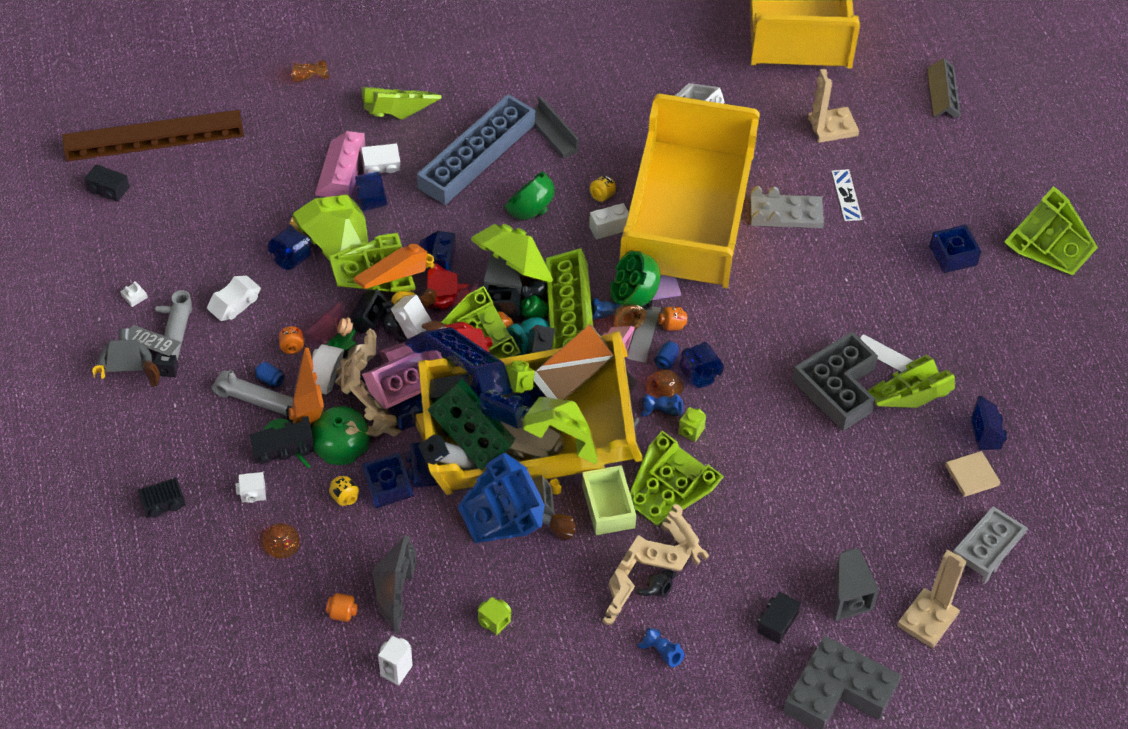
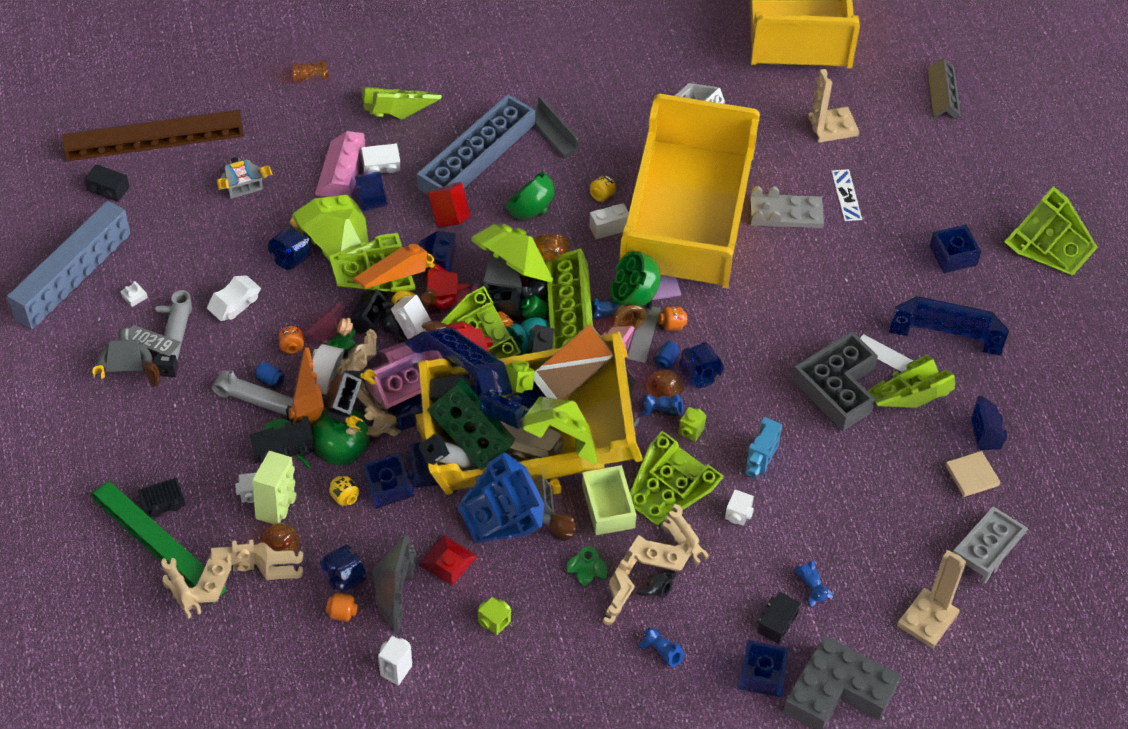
(69, 265): none -> sand blue brick
(148, 532): none -> green beam
(219, 566): none -> tan piece
(242, 177): none -> torso
(274, 488): none -> yellowish green piece
(343, 394): none -> black torso
(343, 568): none -> clear blue brick
(447, 560): none -> red slope
(449, 205): none -> red slope
(552, 246): none -> clear orange hat
(587, 568): none -> green plate
(739, 508): none -> white brick
(763, 447): none -> dark azure hips
(764, 668): none -> clear blue brick
(812, 579): none -> blue animal
(853, 586): dark grey slope -> none
(951, 319): none -> clear blue slope

